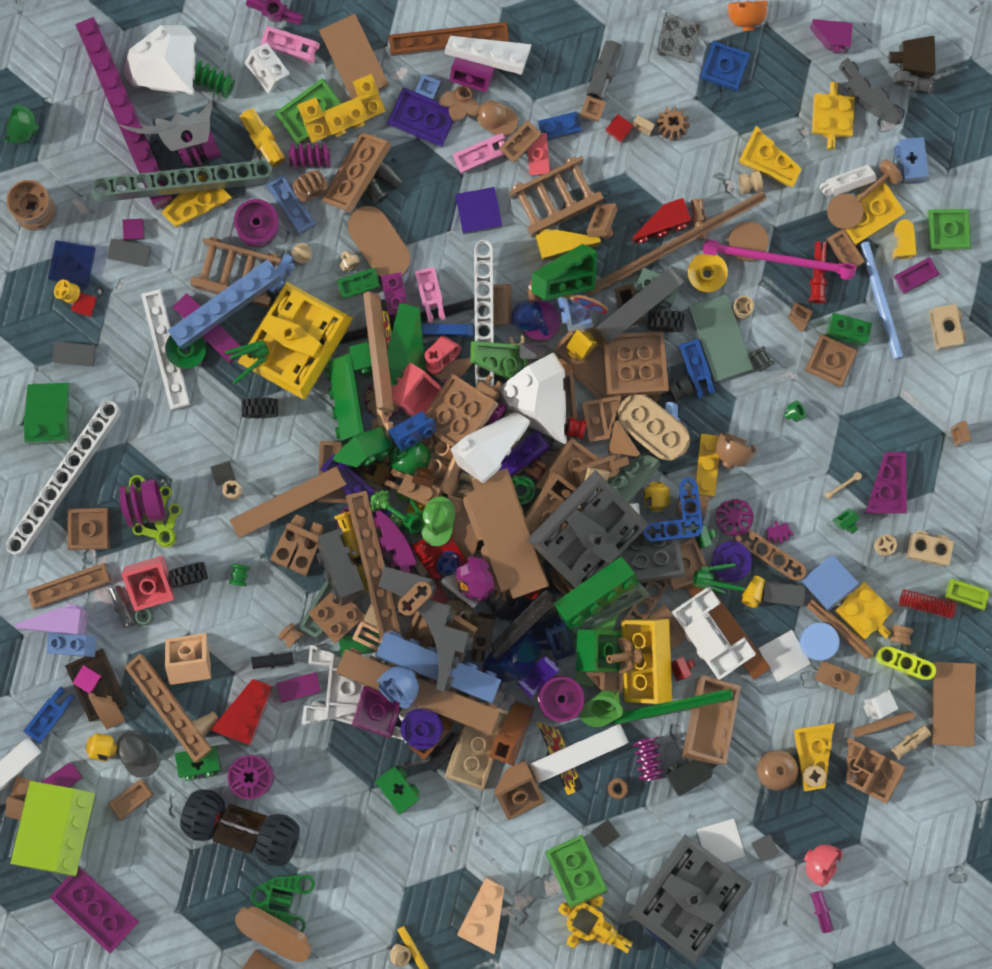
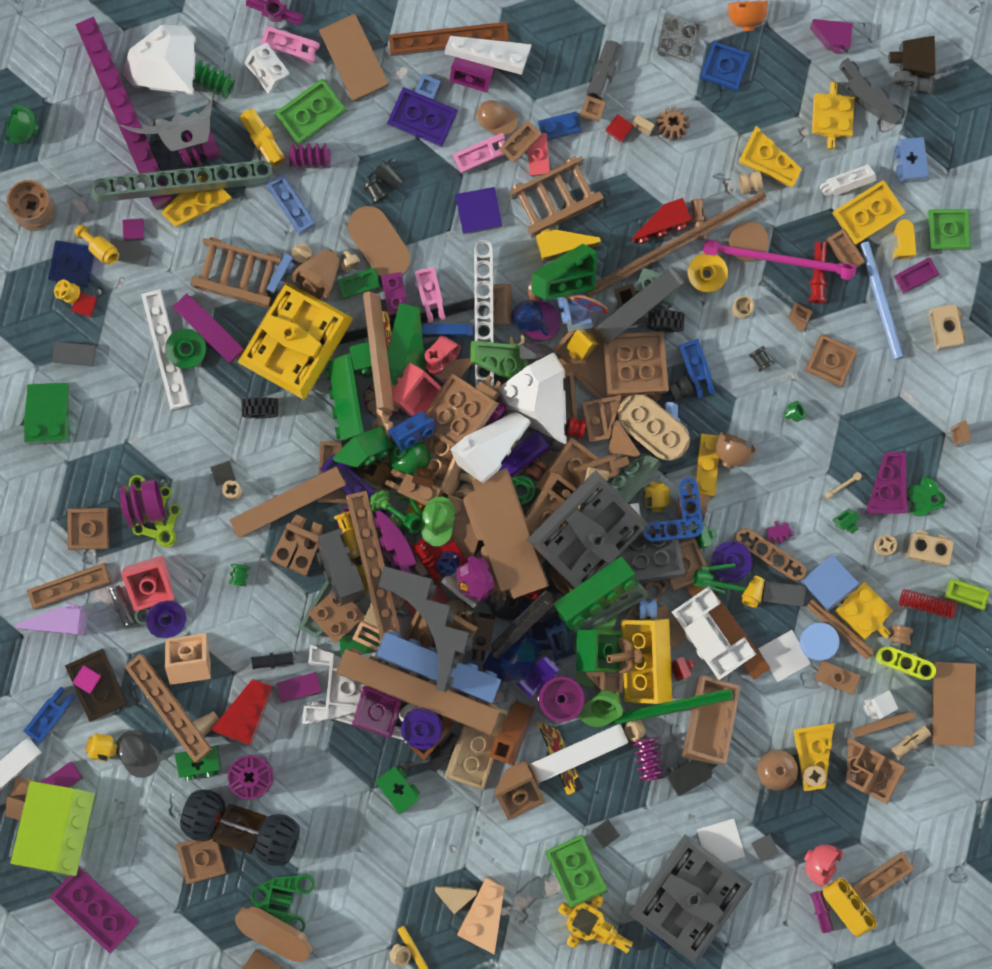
(62, 488): white beam -> none
(71, 644): medium blue brick -> none
(98, 246): none -> yellow piece
(107, 710): medium nougat slope -> none
(131, 799): medium nougat tile -> none
(167, 626): none -> dark purple dish
(188, 574): black tyre -> none
(201, 860): none -> medium nougat tile
(224, 304): medium blue brick -> none
(257, 349): green plant -> none
(261, 234): magenta wheel -> none
(290, 635): medium nougat wheel -> none
(310, 186): medium nougat gear -> none
(318, 274): none -> medium nougat cone
(344, 115): yellow bracket -> none
(356, 172): medium nougat plate -> none
(399, 685): medium blue cylinder -> none
(419, 602): medium nougat beam -> none
(455, 897): none -> tan slope
(459, 105): medium nougat plate -> none
(602, 221): medium nougat tile -> none
(617, 781): medium nougat plate -> none
(635, 730): none -> tan tile
(648, 608): none -> medium blue wheel
(720, 338): sand green tile -> none
(734, 517): magenta wheel -> none
(847, 211): medium nougat piece -> none
(848, 329): green brick -> none
(849, 907): none -> yellow beam
(883, 877): none -> medium nougat plate
(922, 497): none -> green plate

